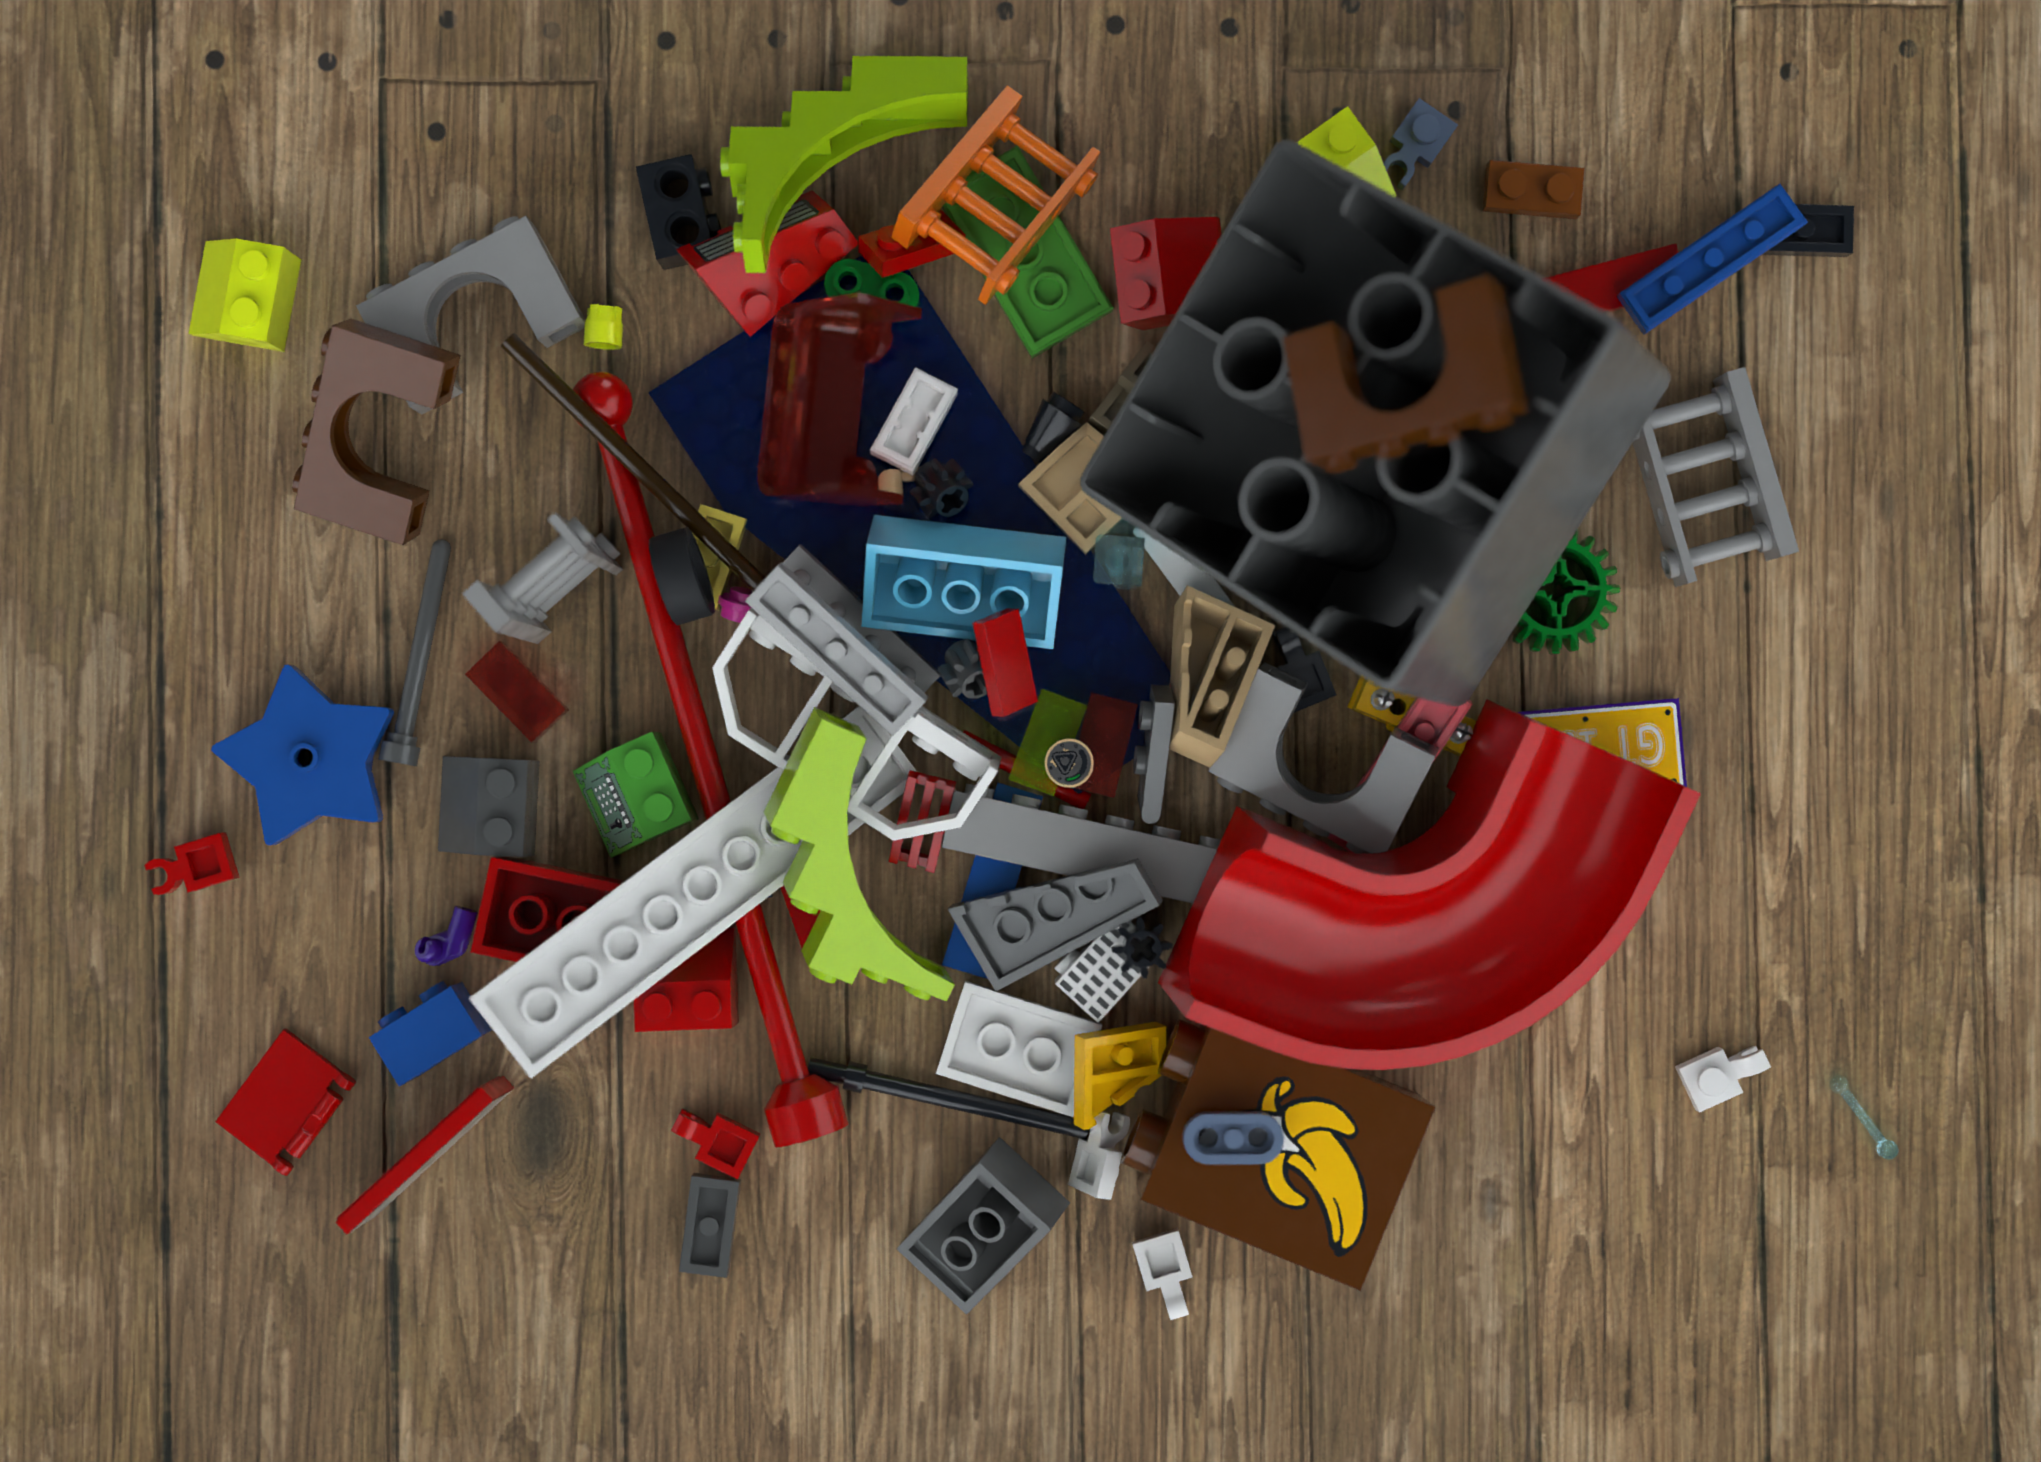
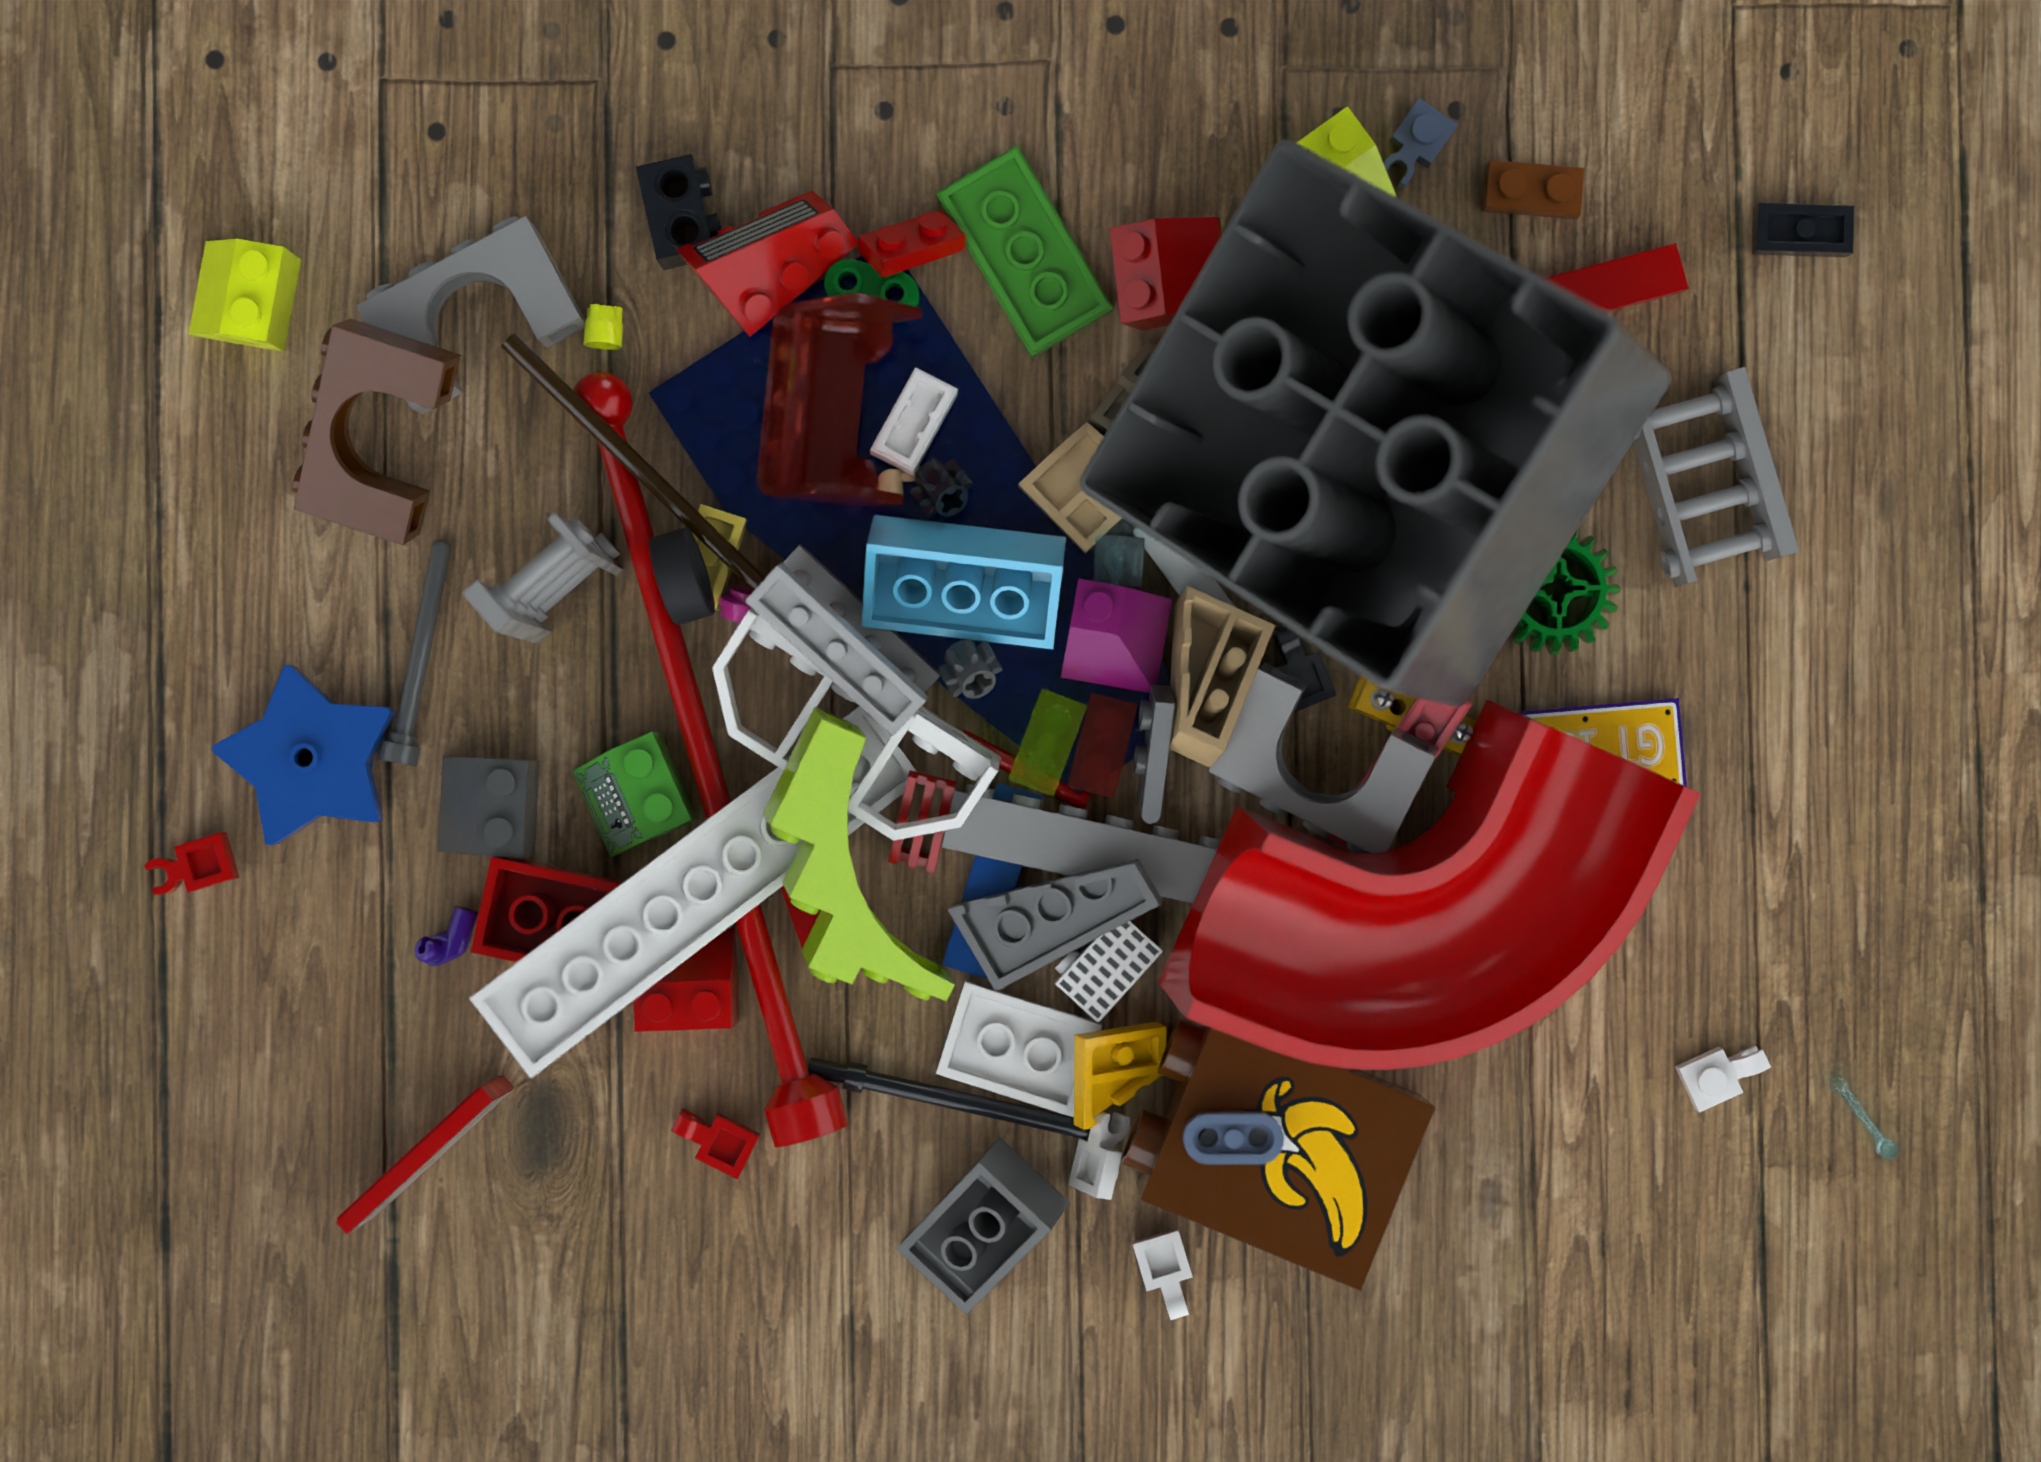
(285, 1101): red piece -> none
(429, 1033): blue brick -> none
(517, 692): clear red plate -> none
(710, 1225): dark grey plate -> none
(824, 127): lime arch -> none
(975, 154): orange fence -> none
(1005, 662): red tile -> none
(1051, 426): black cone -> none
(1069, 763): tile -> none
(1116, 636): none -> magenta slope
(1142, 961): black gear -> none
(1476, 387): reddish brown arch -> none
(1712, 259): blue tile -> none

